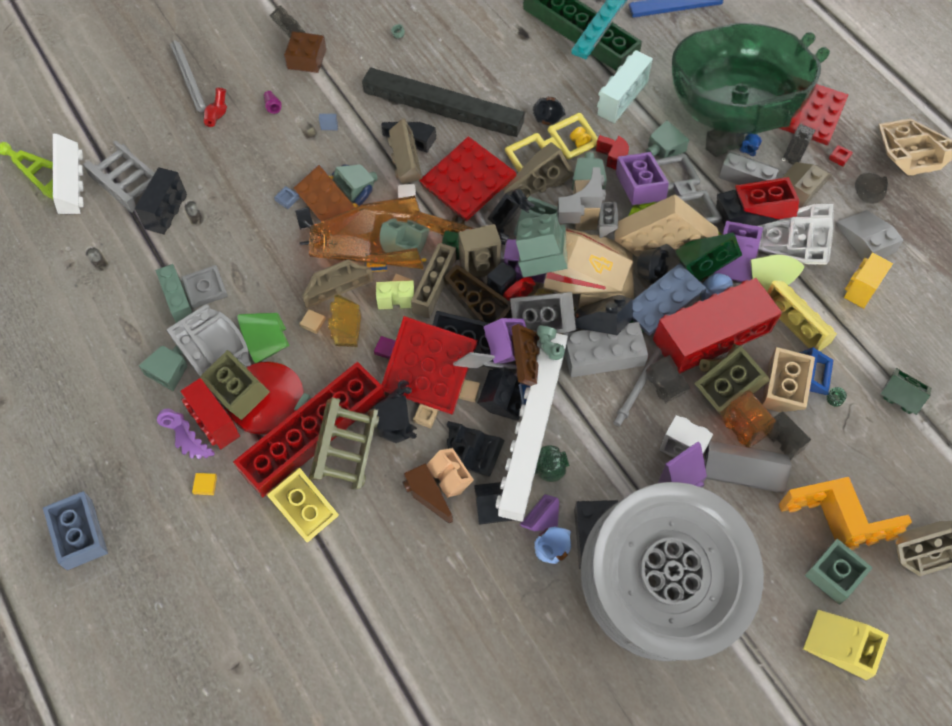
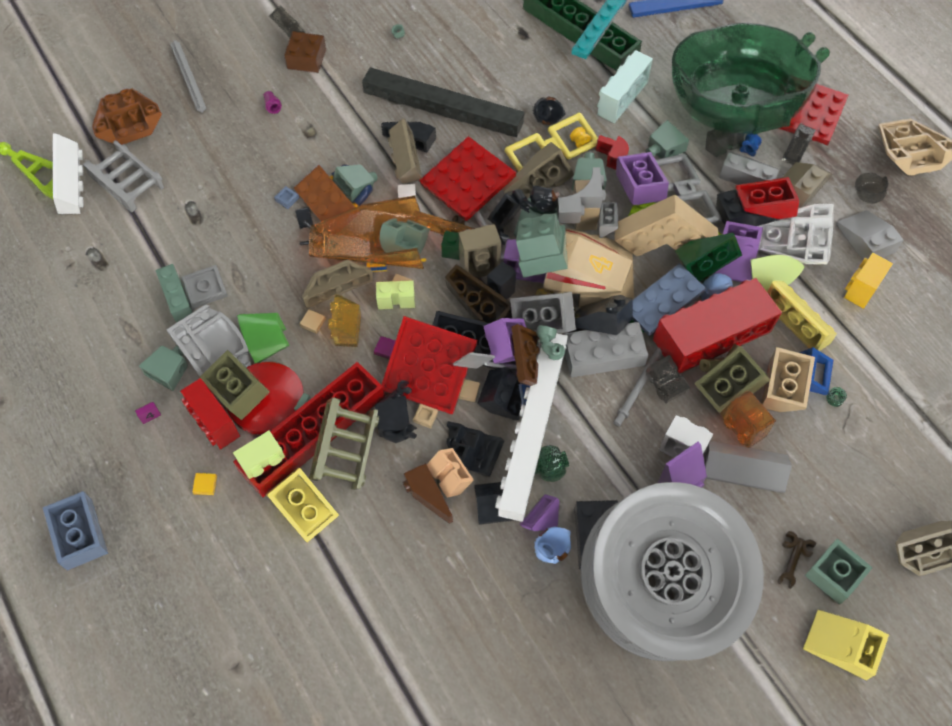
(125, 117): none -> dark orange wedge
(148, 412): none -> magenta tile
(161, 200): black brick -> none
(183, 436): medium lavender plant -> none
(216, 109): red arm -> none
(259, 454): none -> yellowish green brick
(328, 121): sand blue tile -> none
(433, 280): dark tan brick -> none
(520, 288): red tile -> none
(544, 198): none -> black hair
(652, 264): black cone -> none
(789, 435): clear smoke brick -> none
(799, 547): none -> dark brown bar
(840, 155): red tile -> none
(844, 513): light orange bracket -> none
(906, 392): dark green slope -> none

